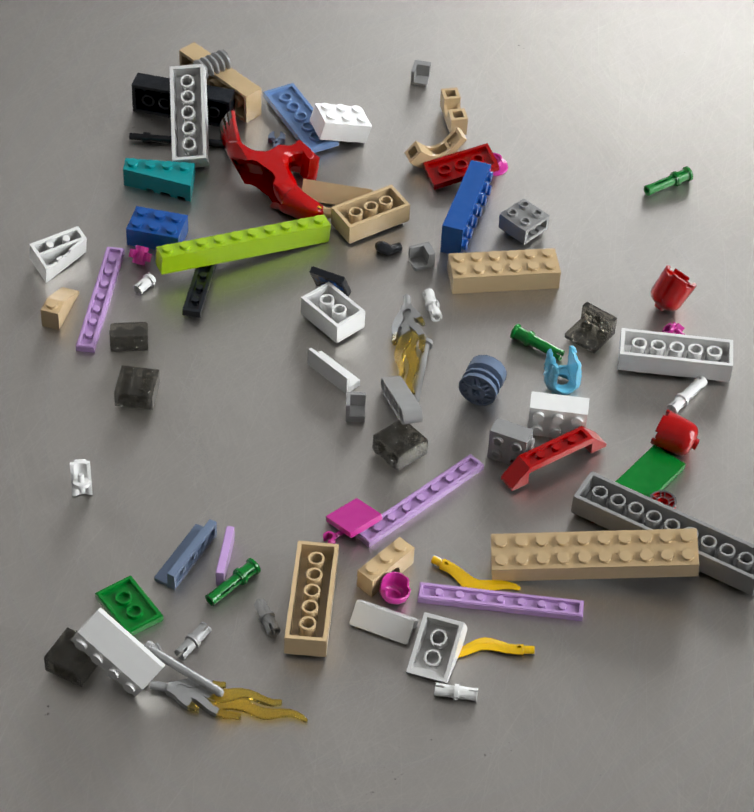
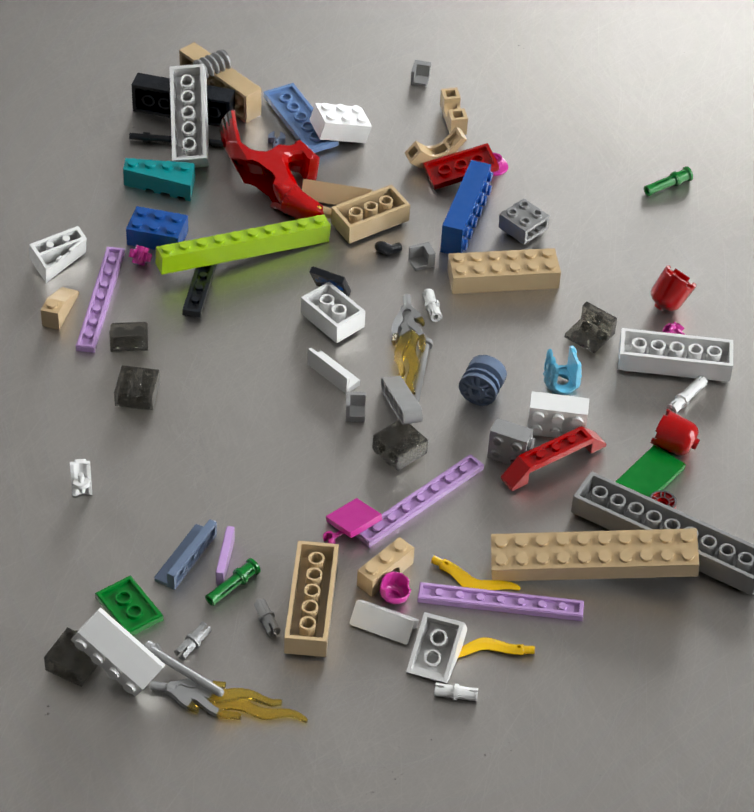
(147, 281): white pin -> none
(530, 339): green pin -> none

